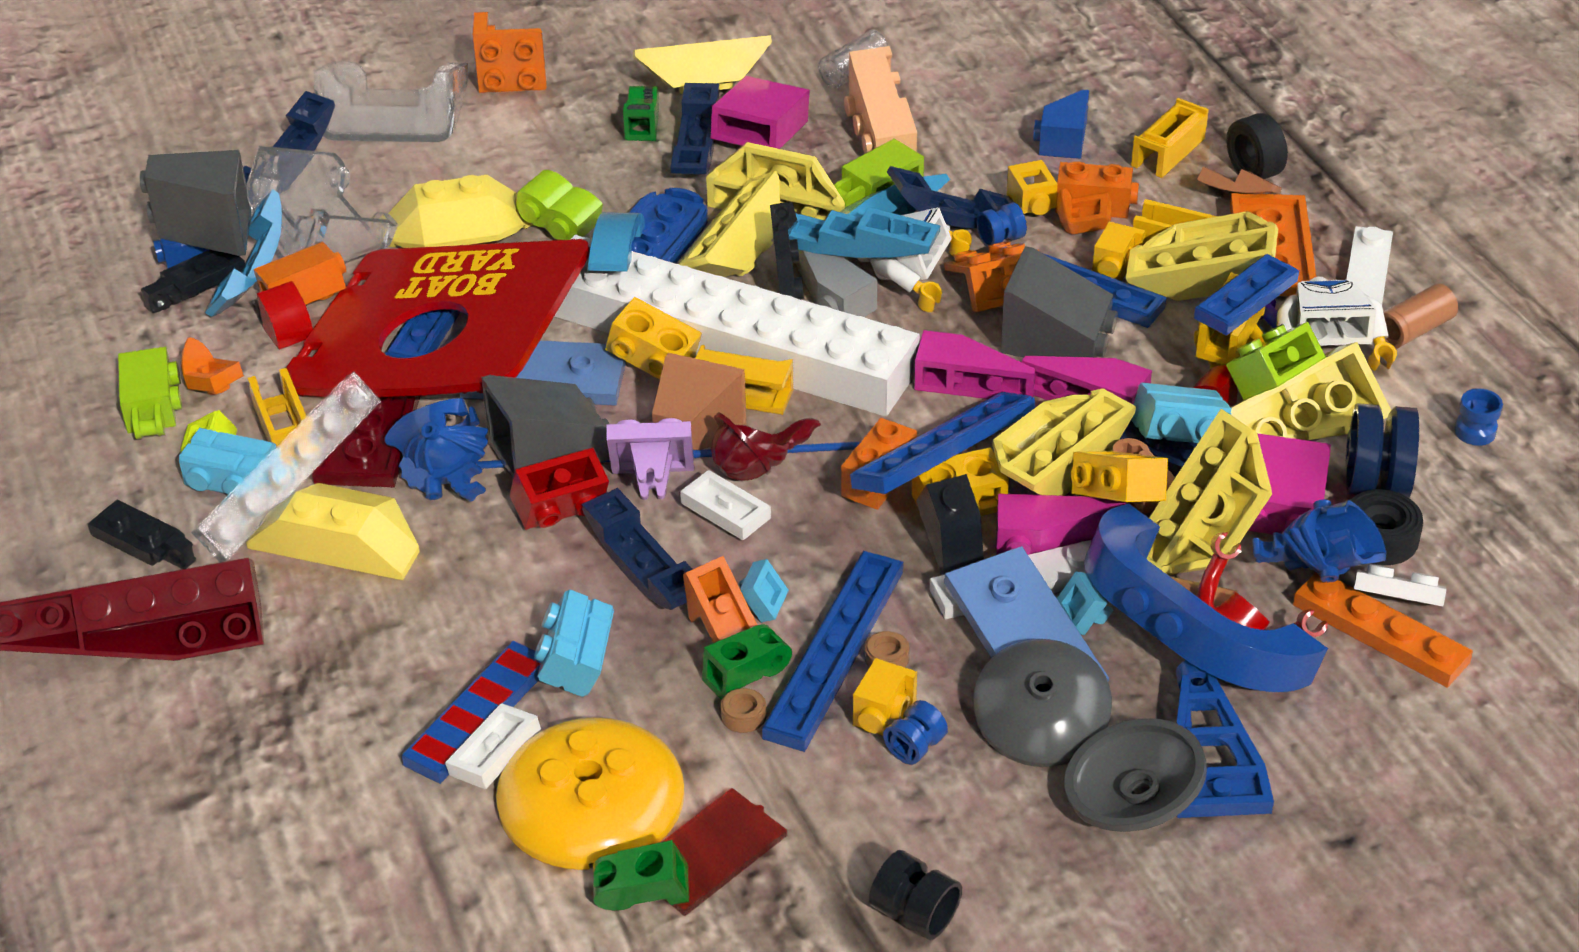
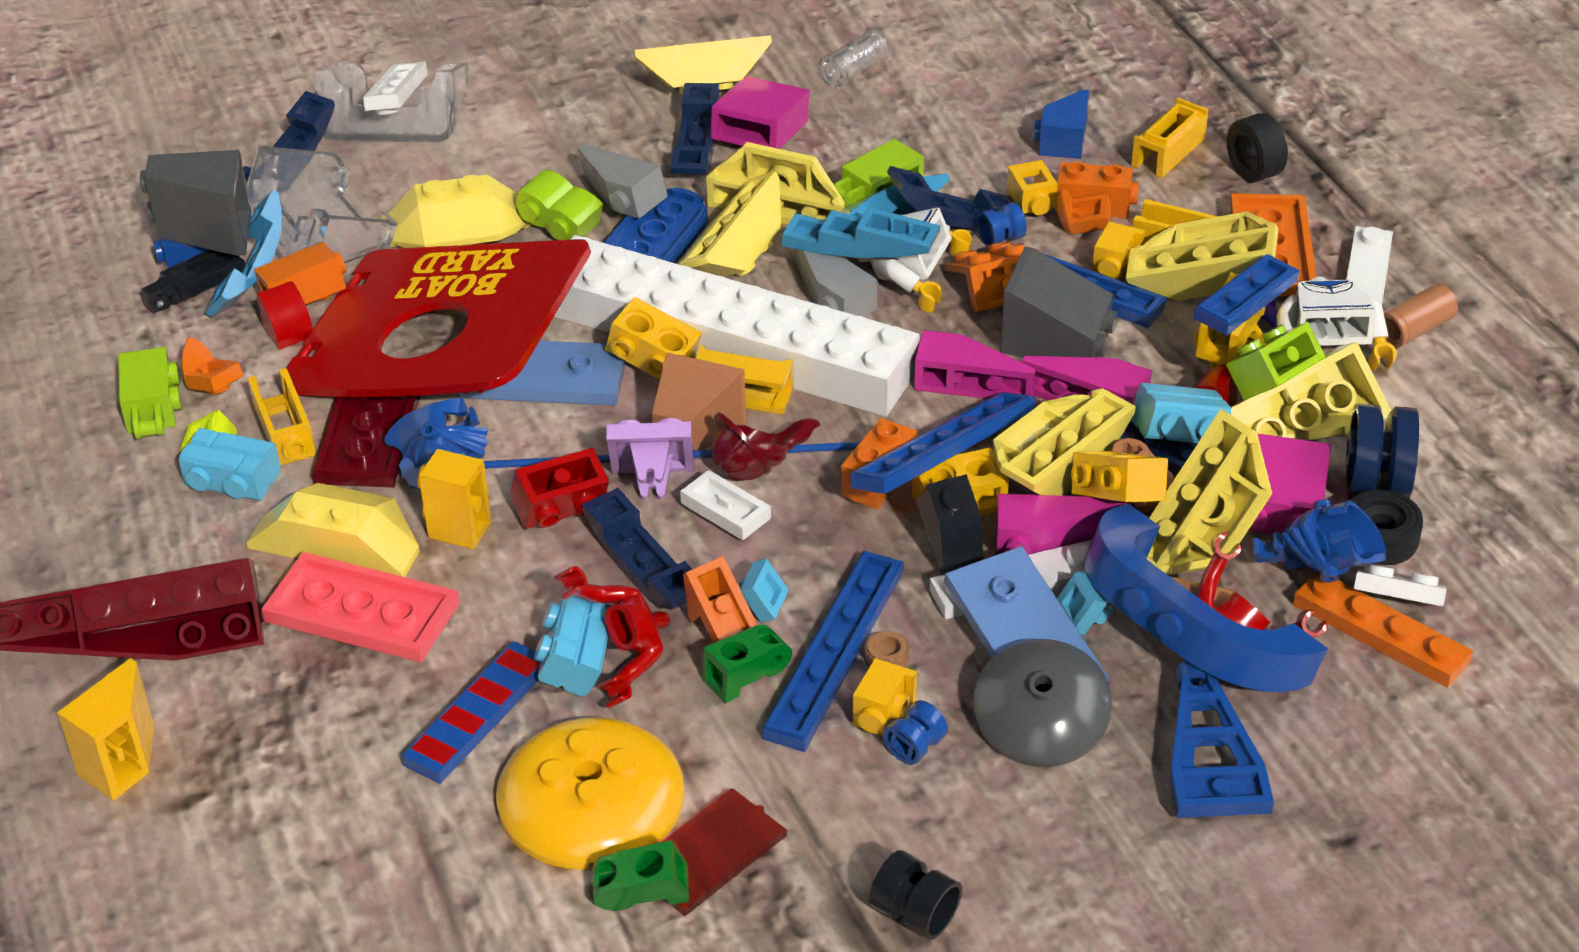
(111, 731): none -> yellow slope
(142, 535): black hinge -> none
(286, 467): clear plate -> none
(361, 606): none -> coral plate
(394, 87): none -> white plate
(422, 333): blue tile -> none
(455, 498): none -> yellow brick
(492, 746): white plate -> none
(508, 57): orange bracket -> none
(540, 421): dark grey slope -> none
(613, 240): dark azure slope -> none
(623, 181): none -> light grey slope
(628, 623): none -> red piece
(641, 109): green leg -> none
(743, 710): medium nougat tile -> none
(786, 250): black hinge -> none
(874, 101): light nougat wedge -> none
(1135, 775): dark grey dish -> none
(1245, 182): nougat slope -> none
(1478, 417): blue wheel -> none

